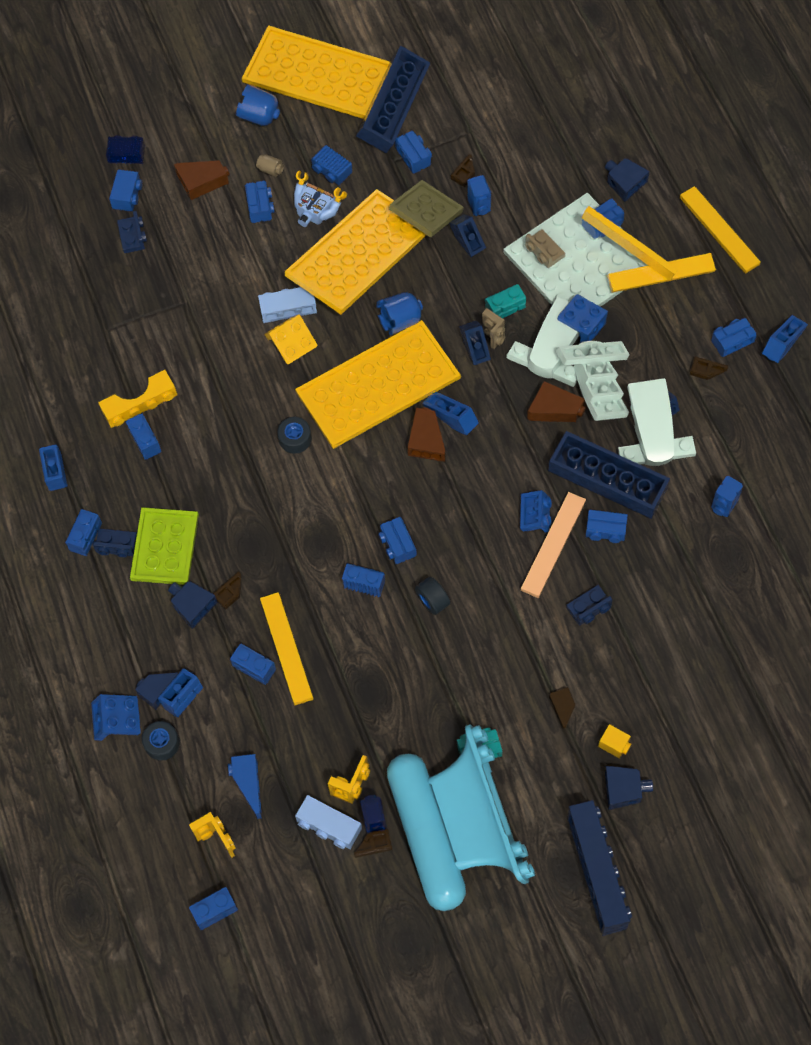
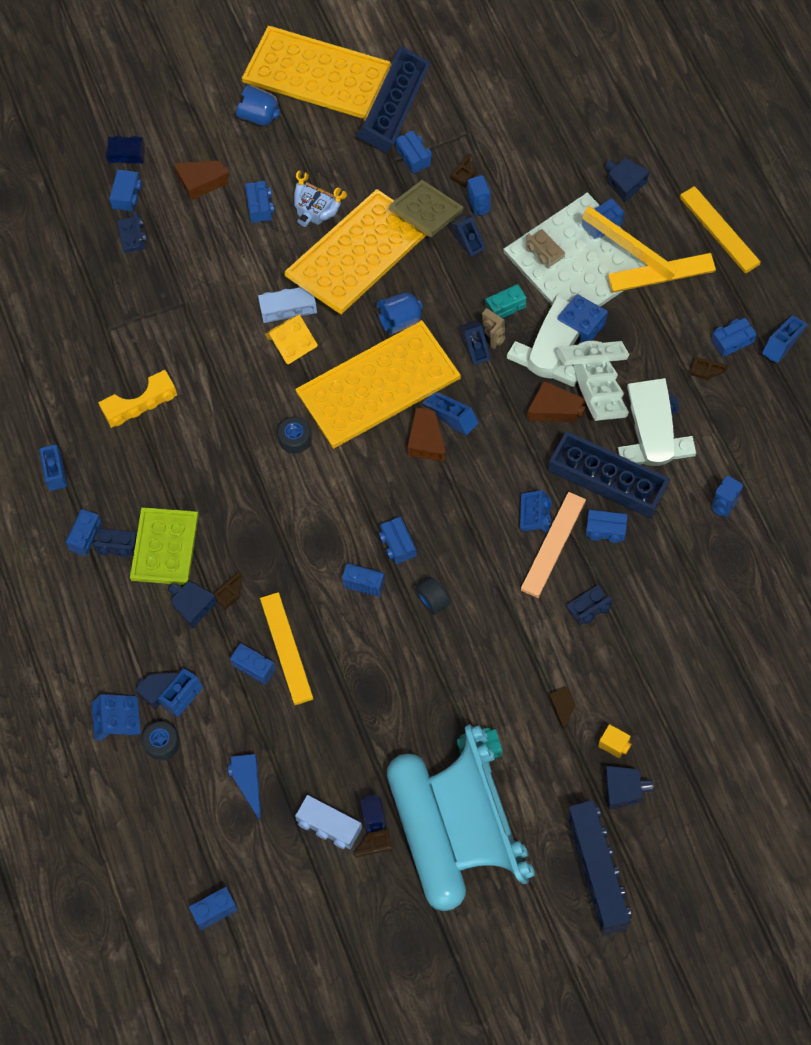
(143, 436): blue brick -> none
(206, 825): yellow bracket -> none
(270, 165): dark tan brick -> none
(331, 165): blue brick -> none
(348, 792): yellow bracket -> none

